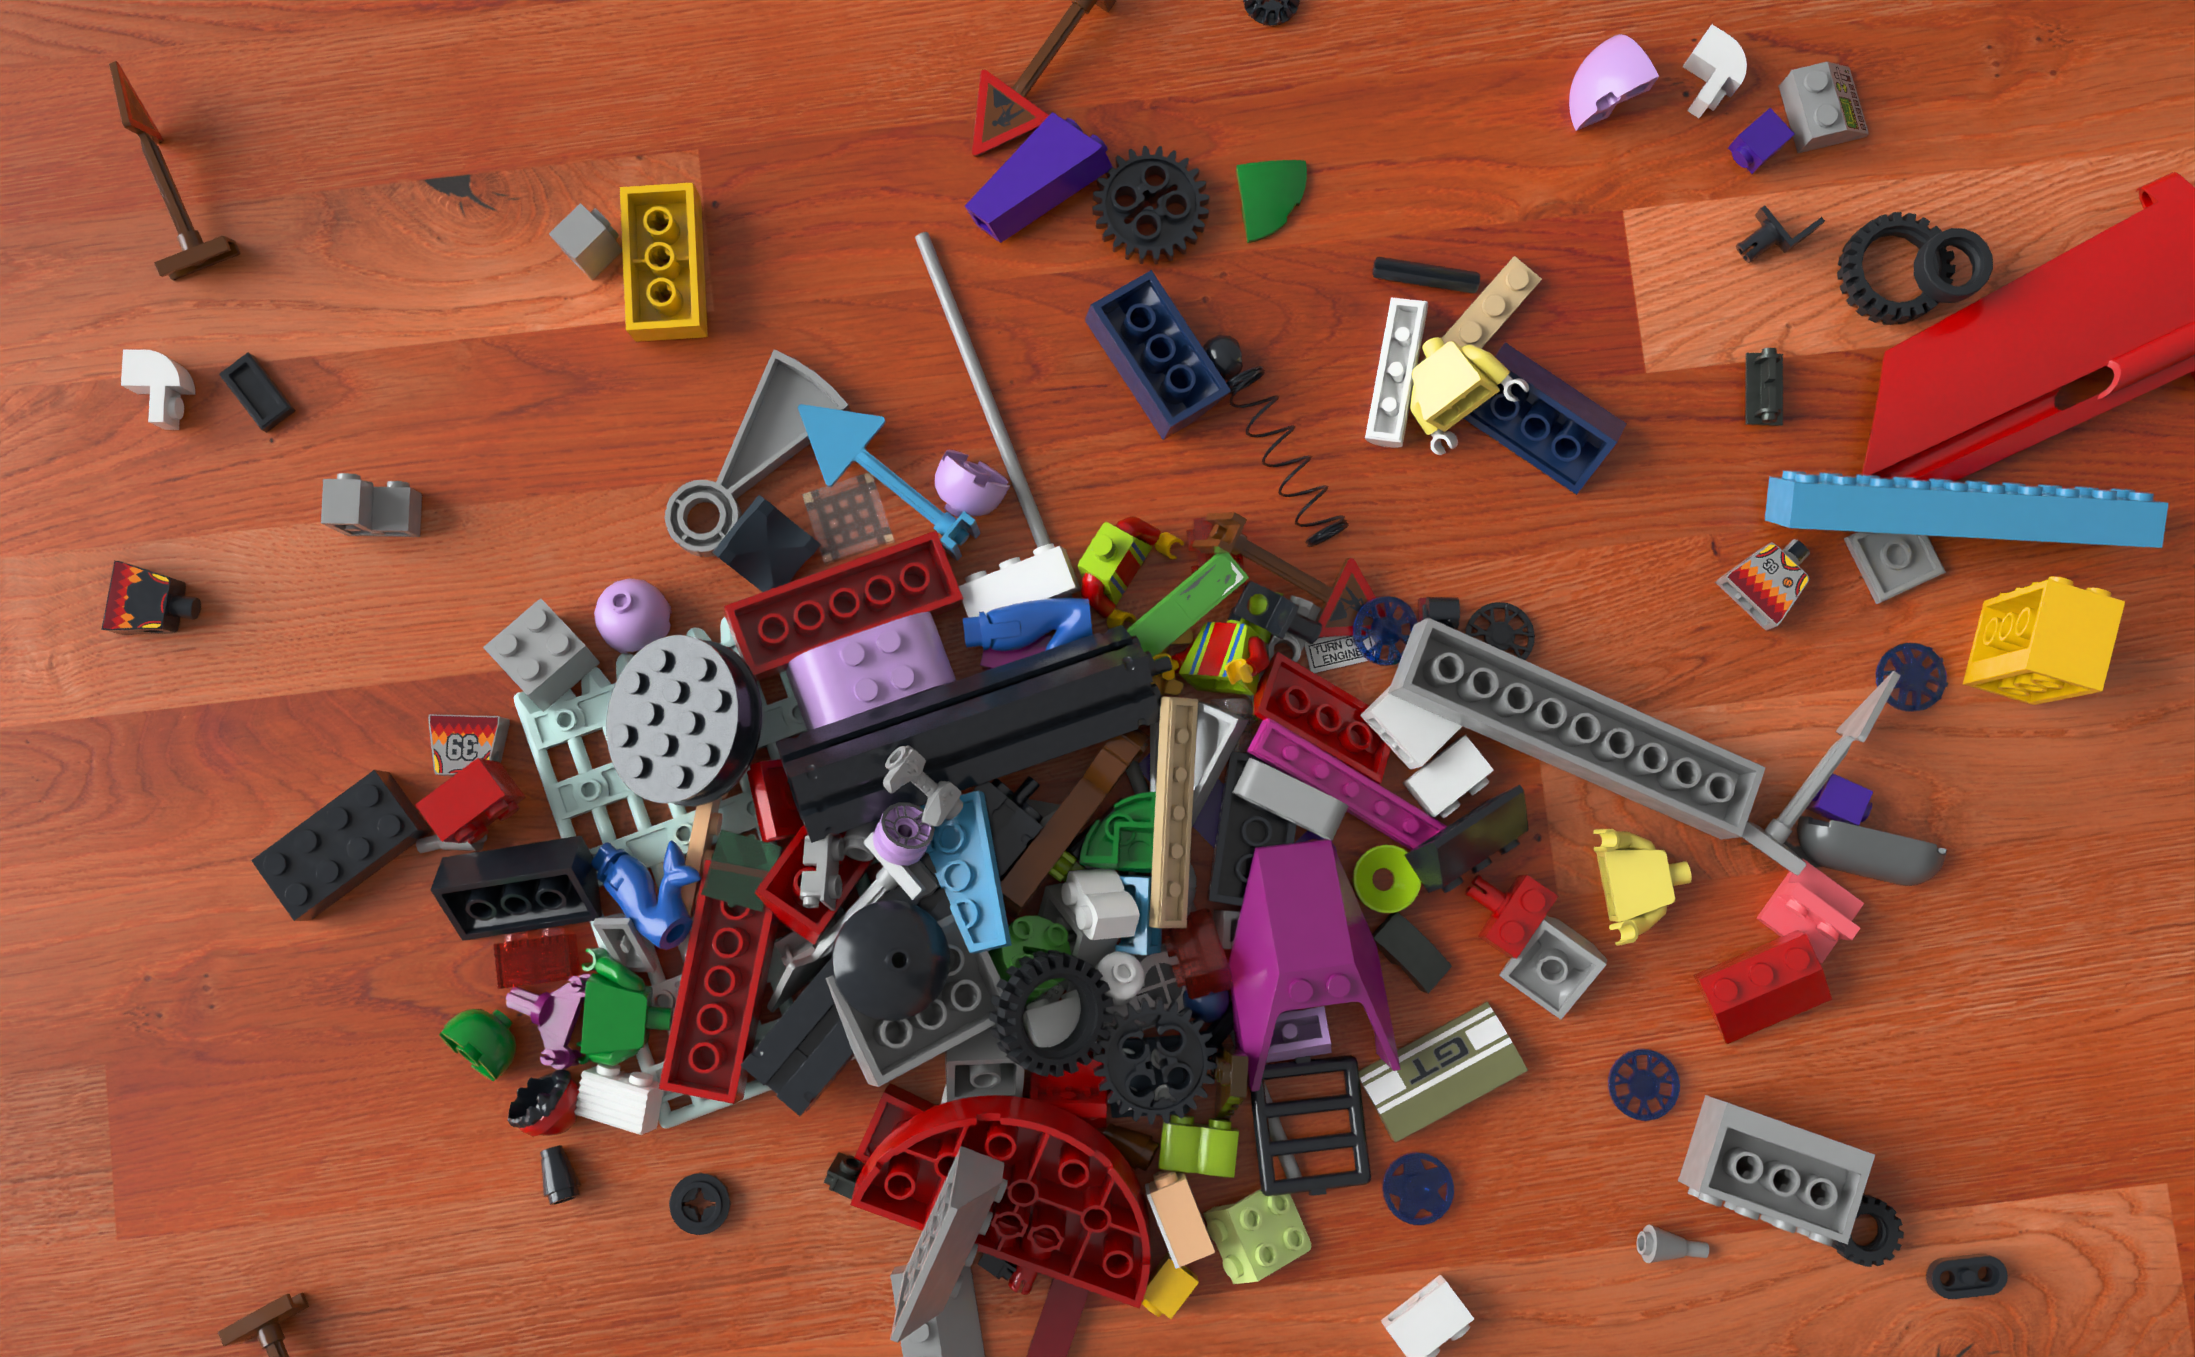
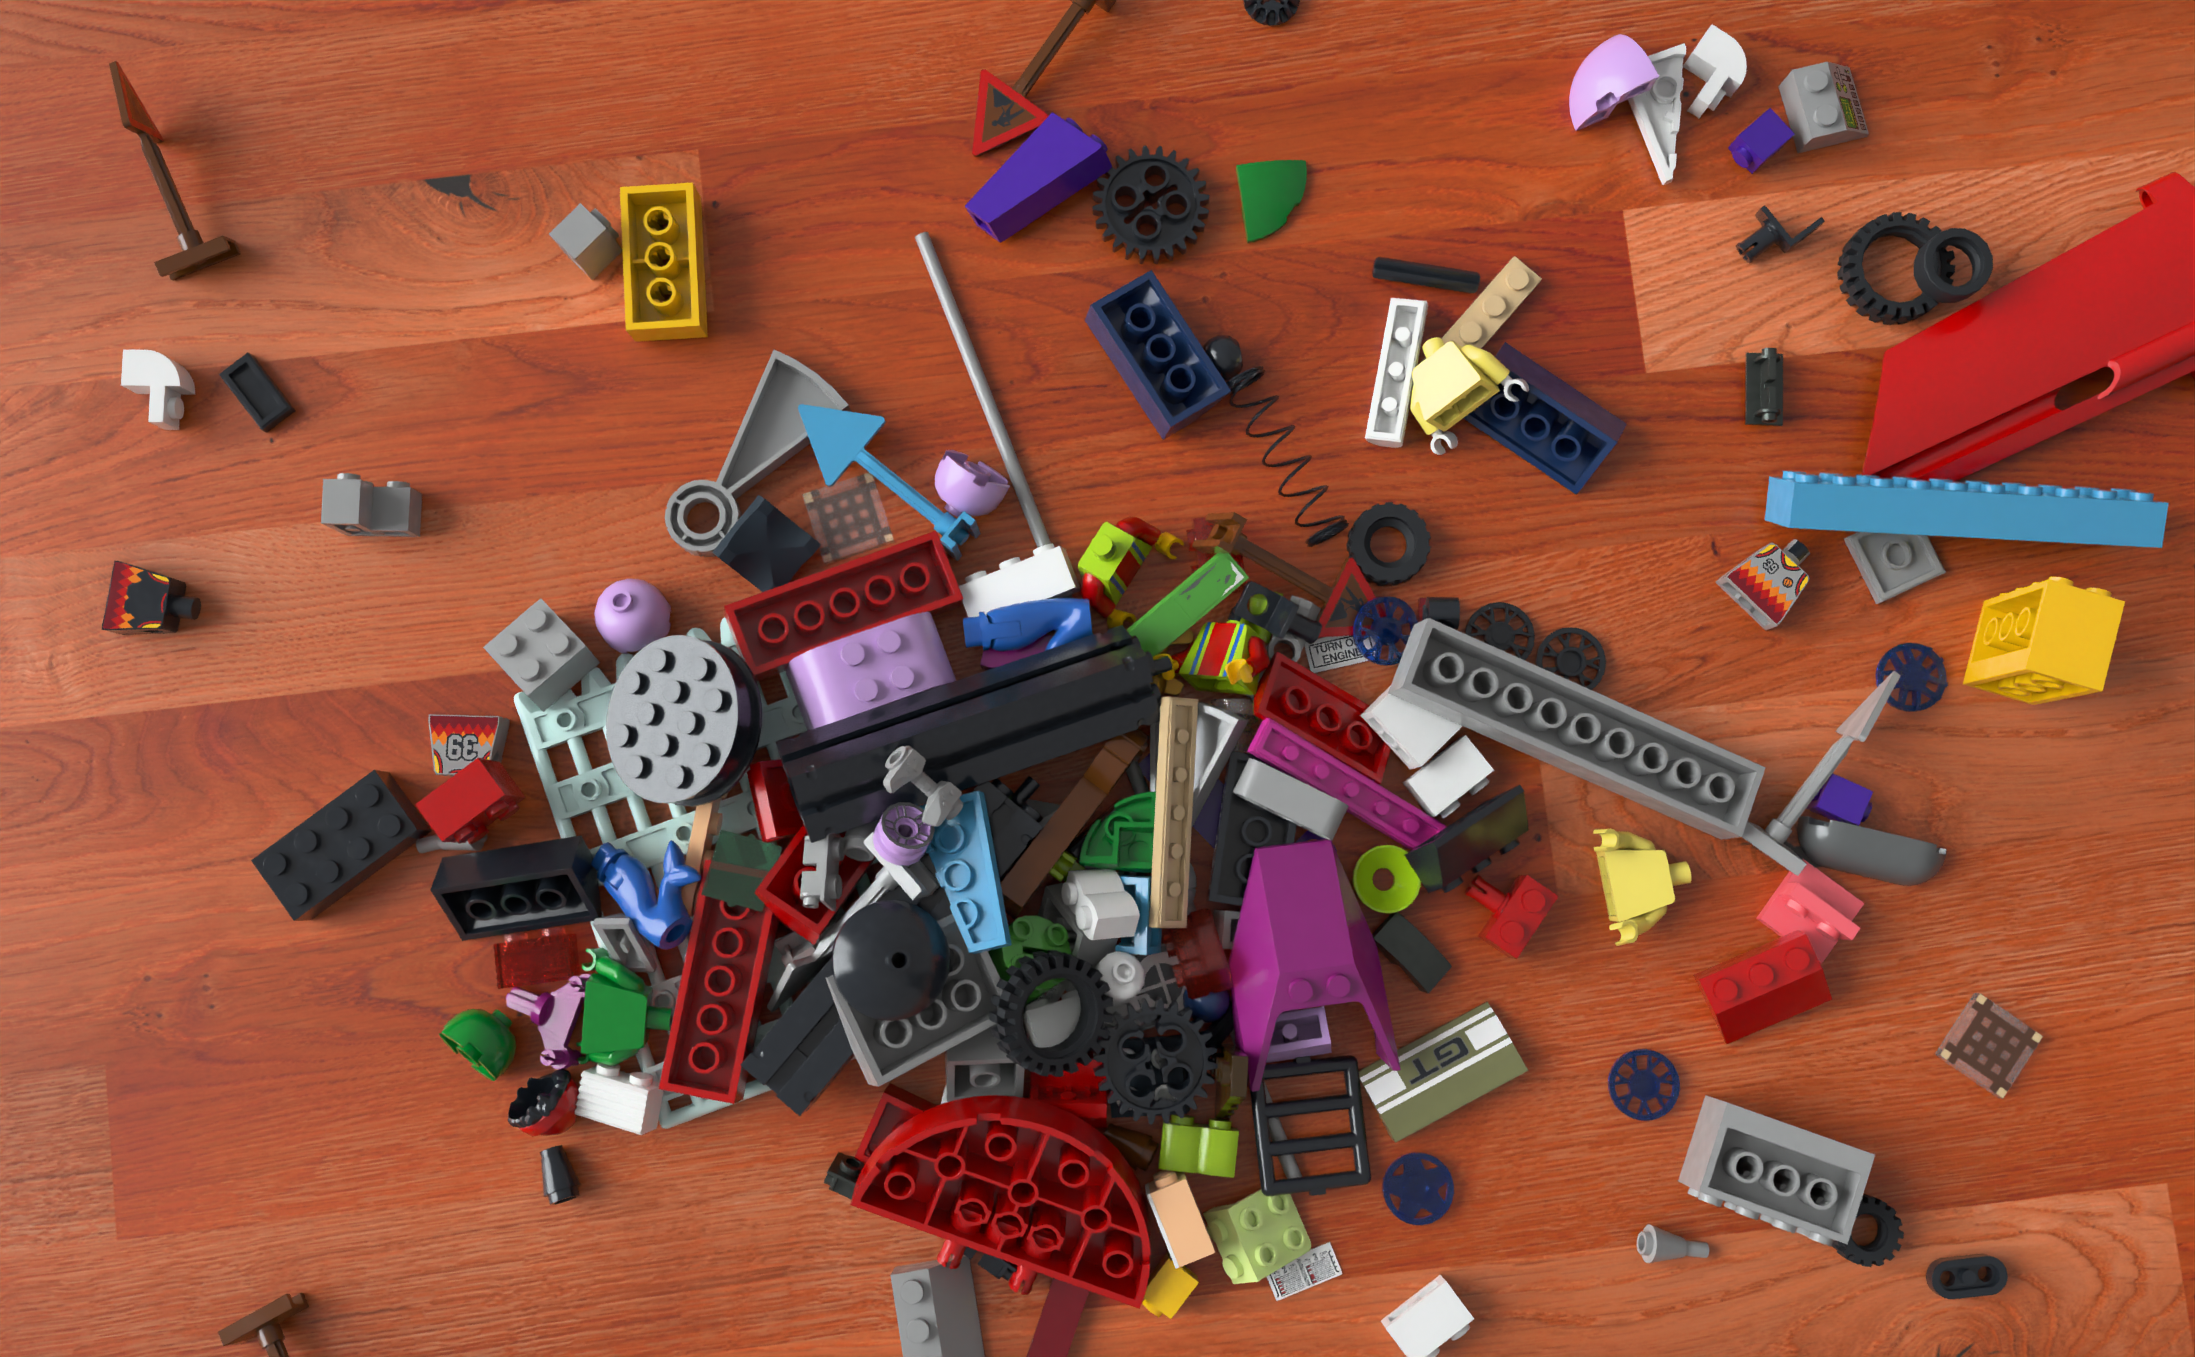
(687, 1216): black gear -> none
(948, 1240): light grey slope -> none
(1304, 1272): none -> white sticker
(1408, 524): none -> black tyre
(1555, 966): light grey slope -> none
(1571, 660): none -> black wheel
(1660, 110): none -> white wing
(1989, 1045): none -> tile

